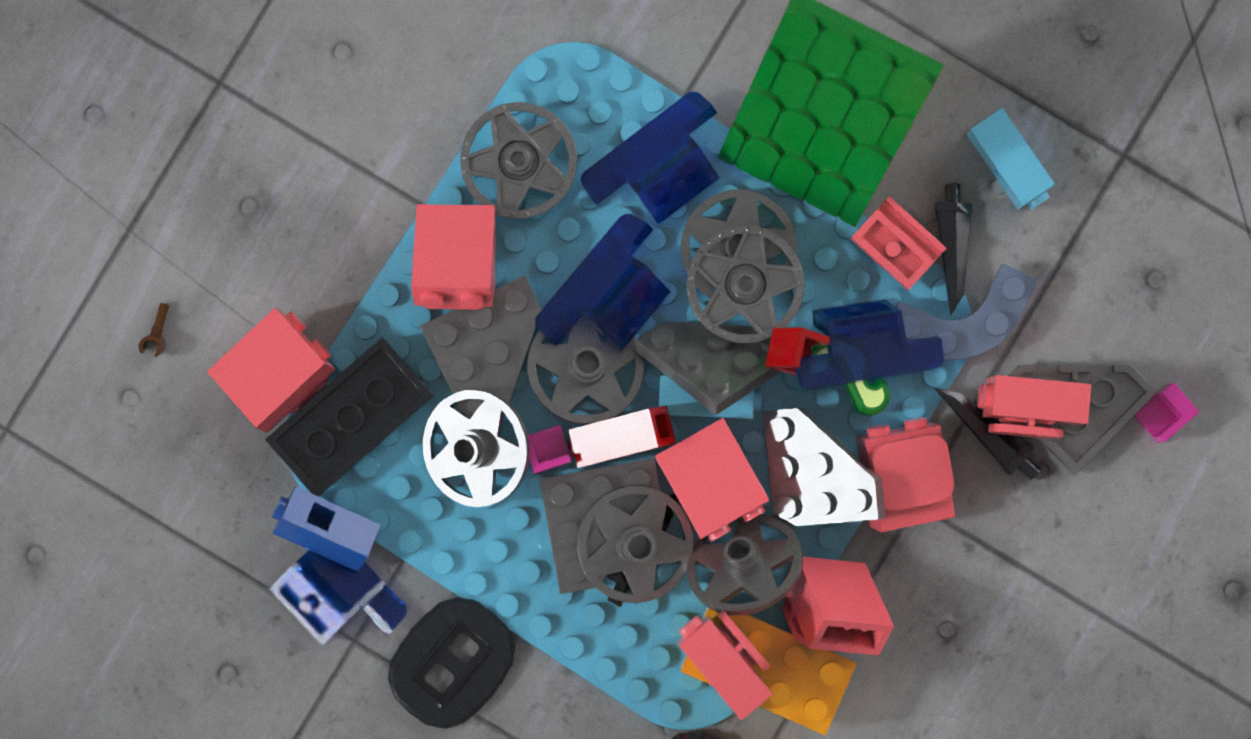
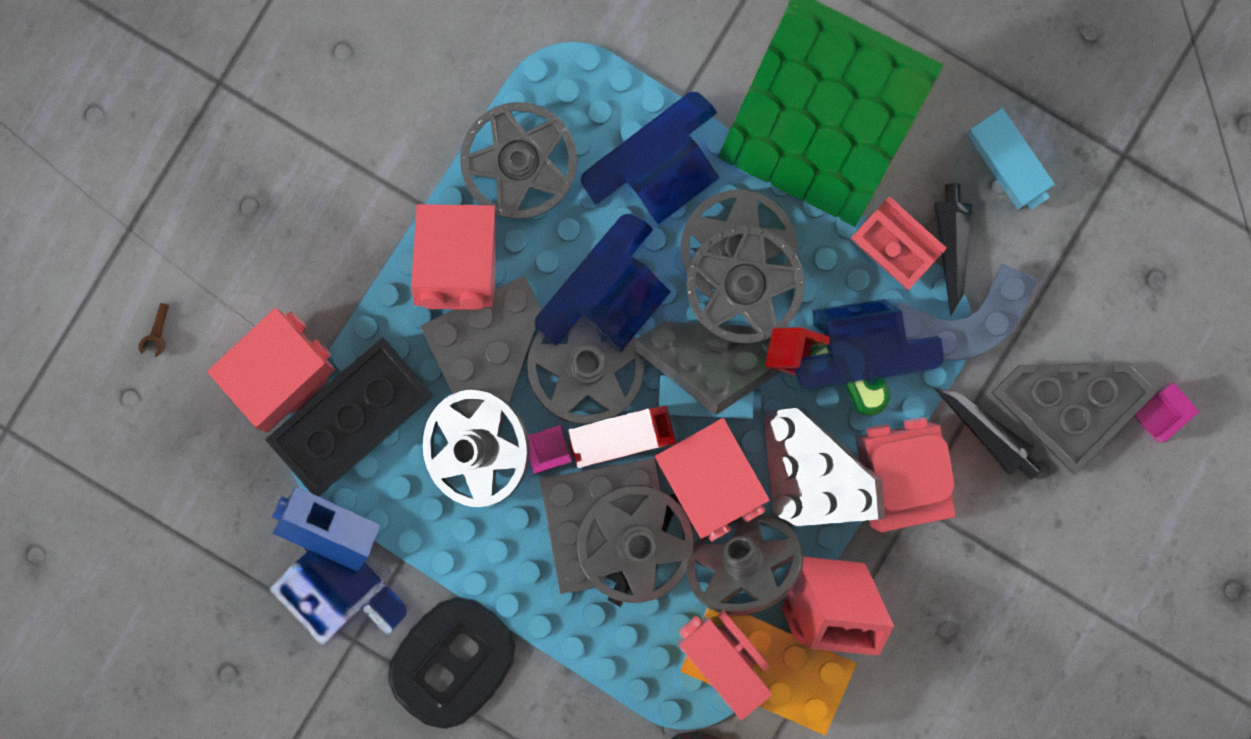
(1032, 405): coral brick -> none

